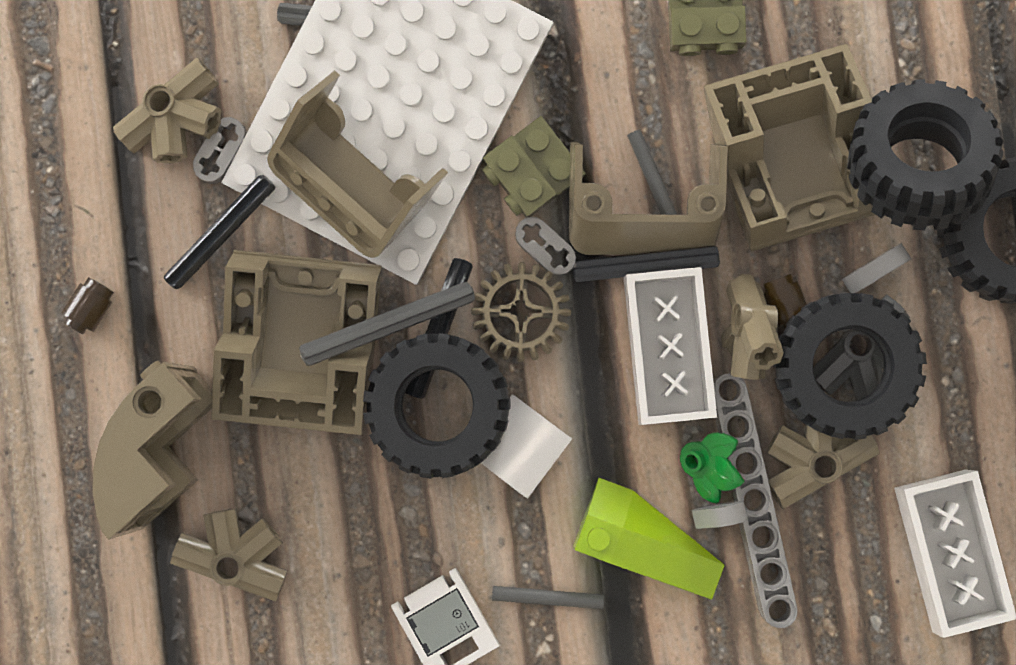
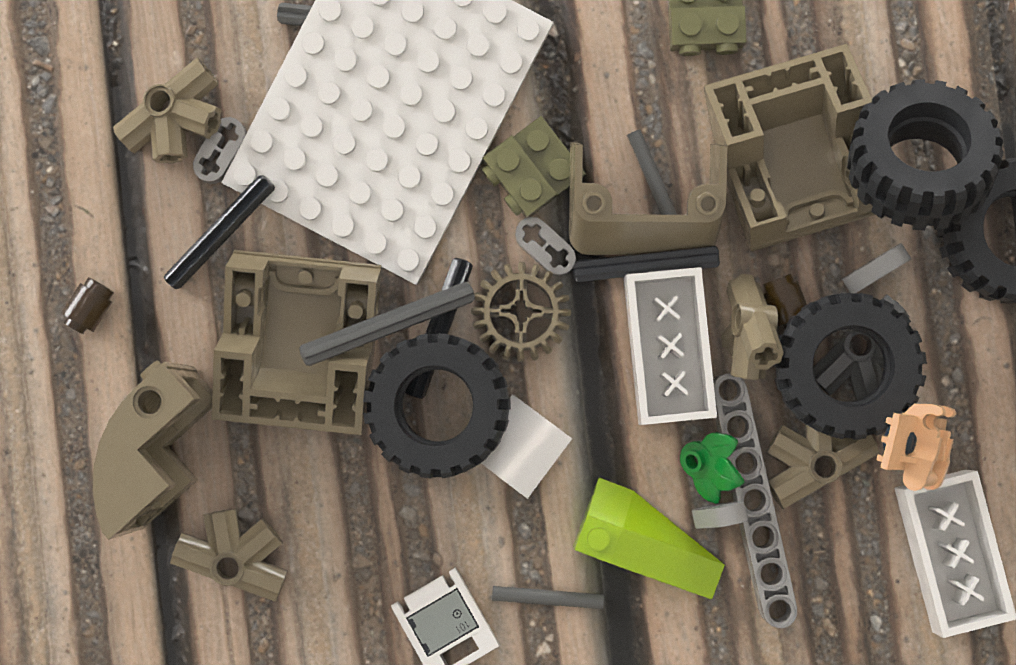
(339, 179): dark tan windscreen -> none
(918, 445): none -> light nougat piece

